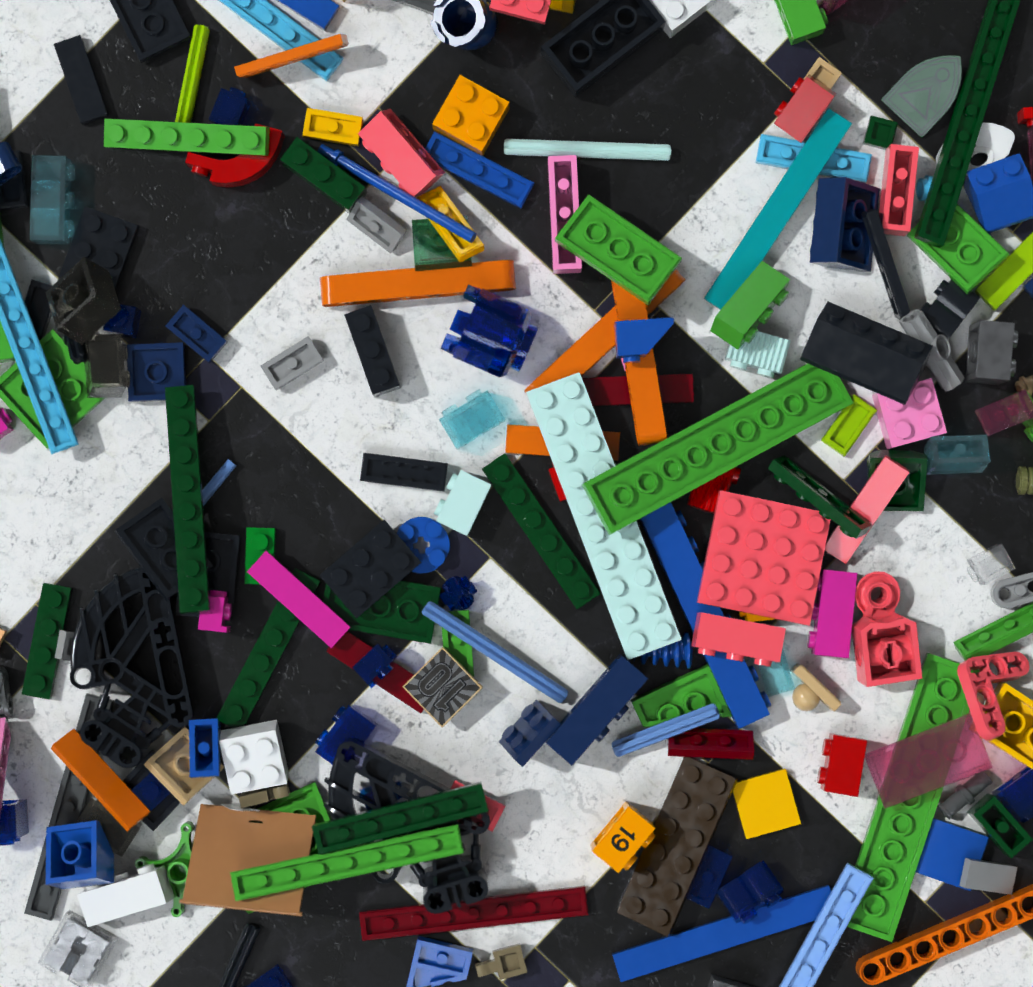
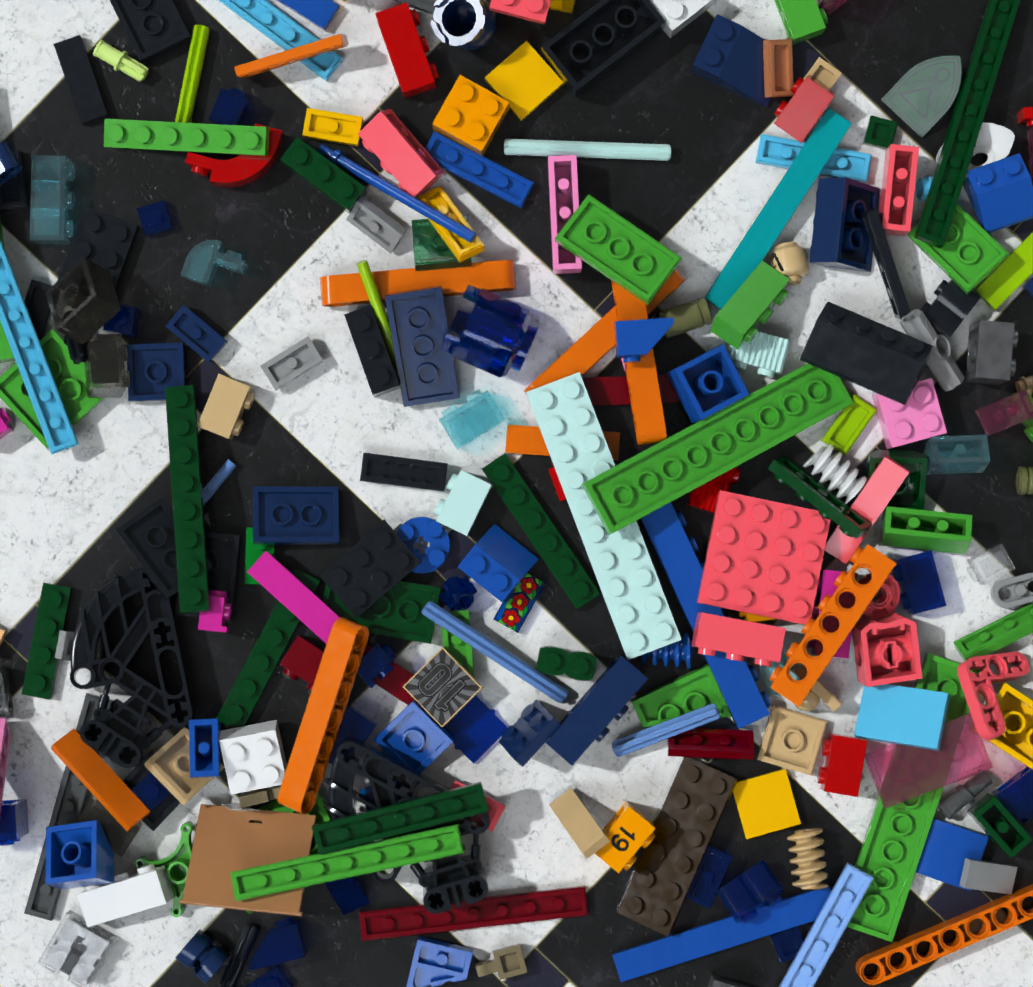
(120, 61): none -> yellowish green axle
(155, 218): none -> clear blue plate
(202, 956): none -> dark blue wheel
(206, 257): none -> clear light blue brick
(226, 407): none -> tan brick
(281, 944): none -> clear blue slope
(295, 515): none -> dark blue plate
(303, 660): none -> dark red brick
(323, 715): none -> orange beam
(348, 894): none -> clear blue tile
(377, 307): none -> lime bar
(407, 49): none -> red brick
(414, 738): none -> blue plate
(417, 333): none -> dark blue plate
(475, 729): none -> clear blue piece
(498, 563): none -> blue slope
(519, 603): none -> tile
(524, 80): none -> yellow tile
(575, 664): none -> dark green brick
(579, 823): none -> tan tile
(687, 317): none -> olive piece
(707, 383): none -> blue brick
(733, 60): none -> dark blue slope
(778, 67): none -> nougat tile
(787, 943): none -> clear blue tile
(790, 261): none -> tan head
(792, 740): none -> tan tile
(808, 859): none -> tan piece
(836, 472): none -> white piece
(879, 568): none -> orange brick
(902, 716): none -> medium azure tile
(919, 582): none -> clear blue brick
(926, 530): none -> bright green brick

